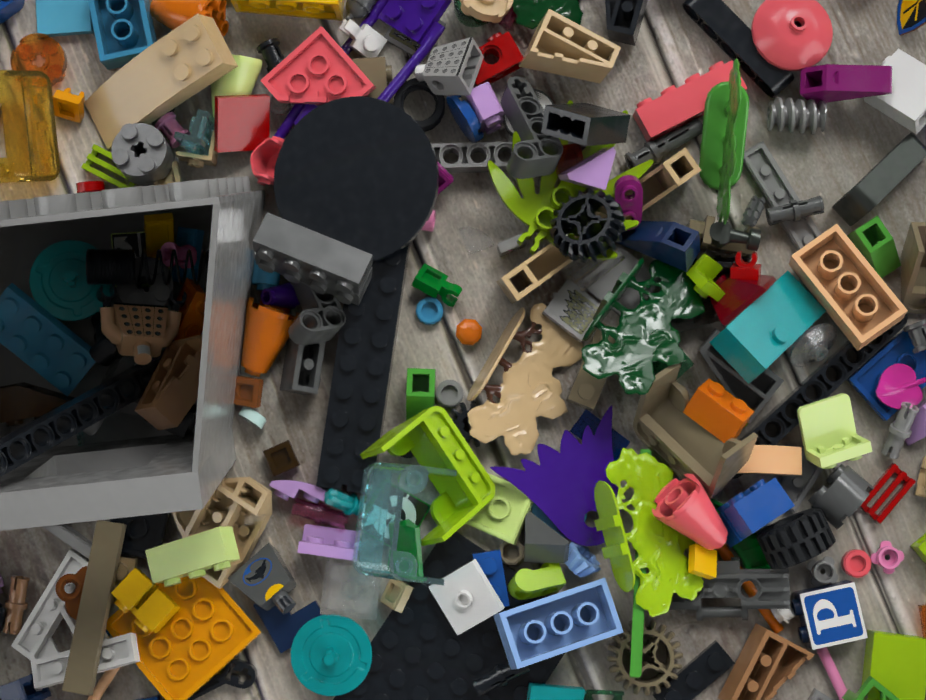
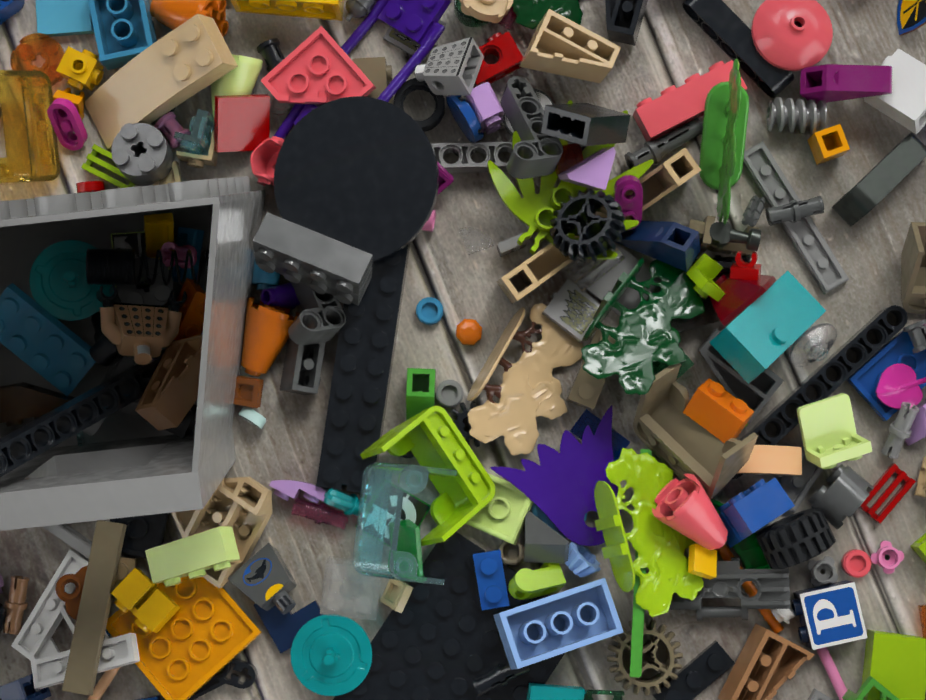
(65, 121): none -> dark pink plate
(81, 69): none -> yellow brick
(281, 458): dark brown plate -> none
(327, 542): lavender bracket -> none
(365, 39): white plate -> none
(434, 282): green plate -> none
(467, 597): white plate -> none
(828, 144): none -> light orange brick
(847, 287): light nougat brick -> none
(876, 246): bright green slope -> none

